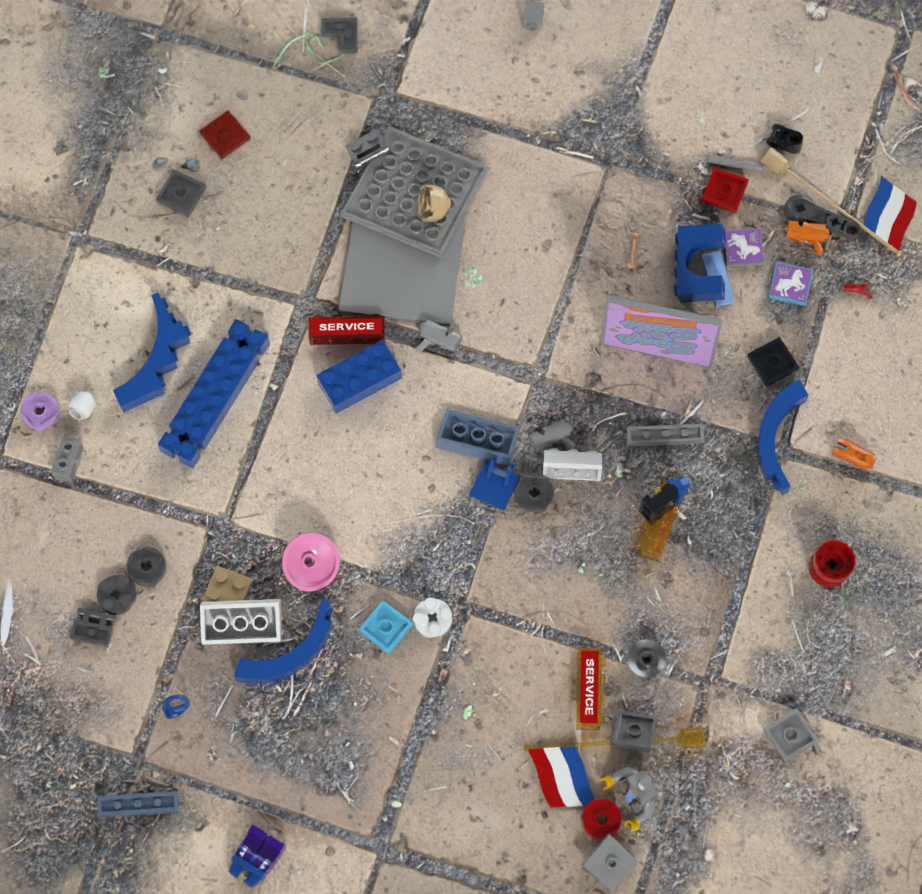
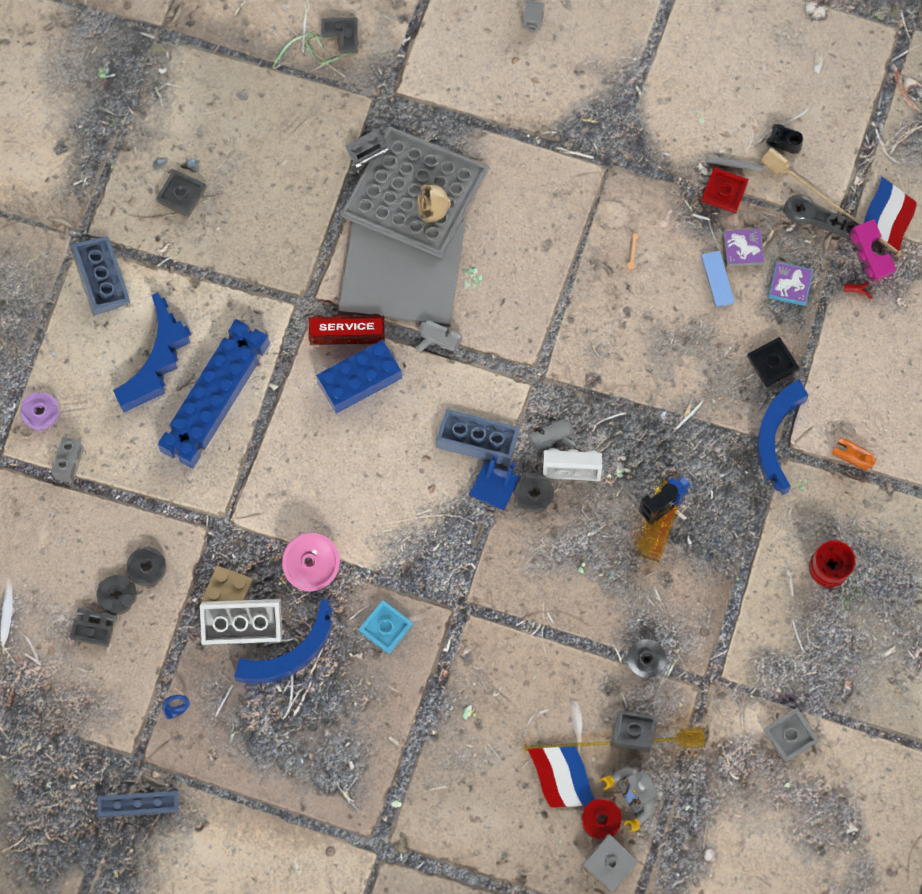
(82, 405): white head -> none
(100, 275): none -> sand blue slope
(224, 134): clear red plate -> none
(256, 856): hips -> none
(433, 628): white plate -> none
(589, 689): brick -> none
(660, 331): tile -> none
(665, 435): light grey tile -> none
(690, 241): blue arch -> none
(809, 232): orange piece -> none
(876, 266): none -> dark pink arch

